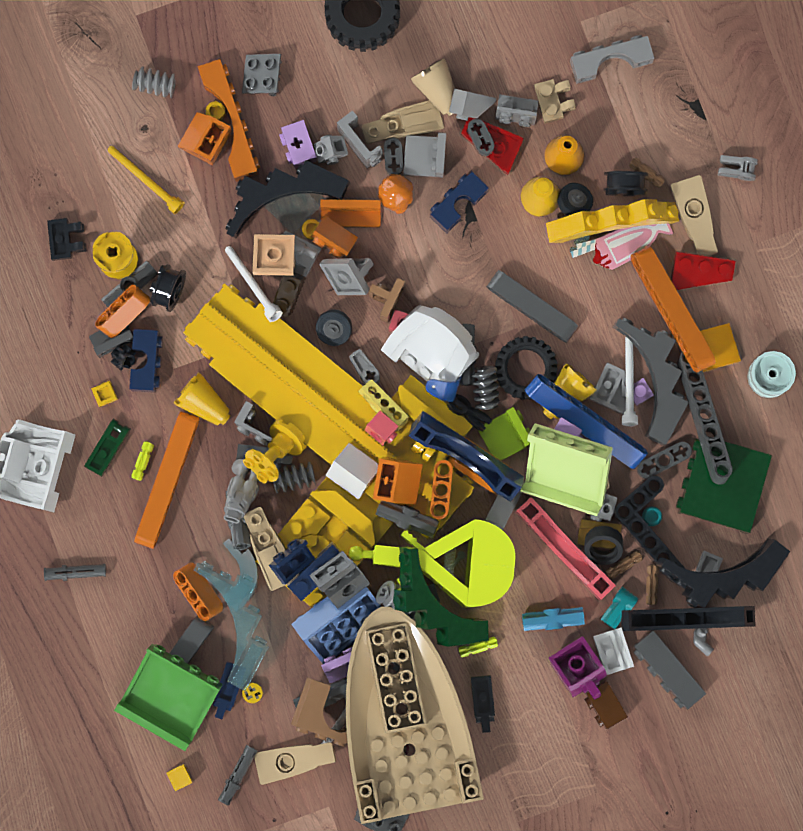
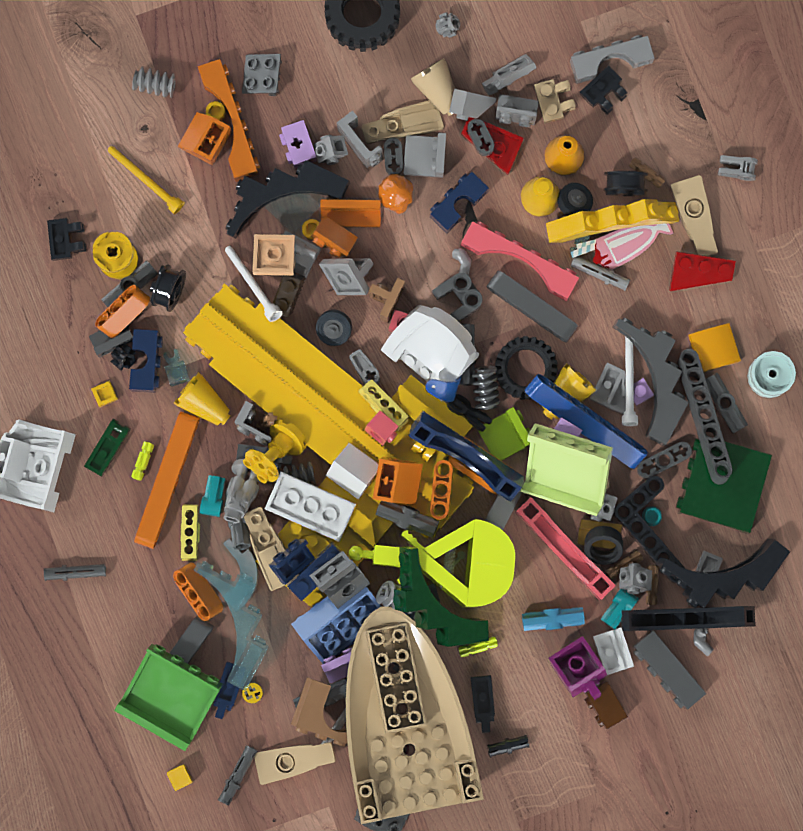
(176, 370): none -> clear light blue plate
(196, 535): none -> light yellow piece
(212, 500): none -> teal piece
(266, 422): none -> medium nougat axle
(310, 506): none -> white tile
(447, 24): none -> light grey gear
(464, 259): none -> light grey arm
(470, 290): none -> dark grey piece
(483, 241): none -> coral arch
(508, 74): none -> light grey hinge
(508, 746): none -> black pin
(601, 86): none -> black plate
(622, 282): none -> light grey pin
(635, 578): none -> light grey brick
(673, 309): orange beam -> none
(731, 415): none -> dark grey piece

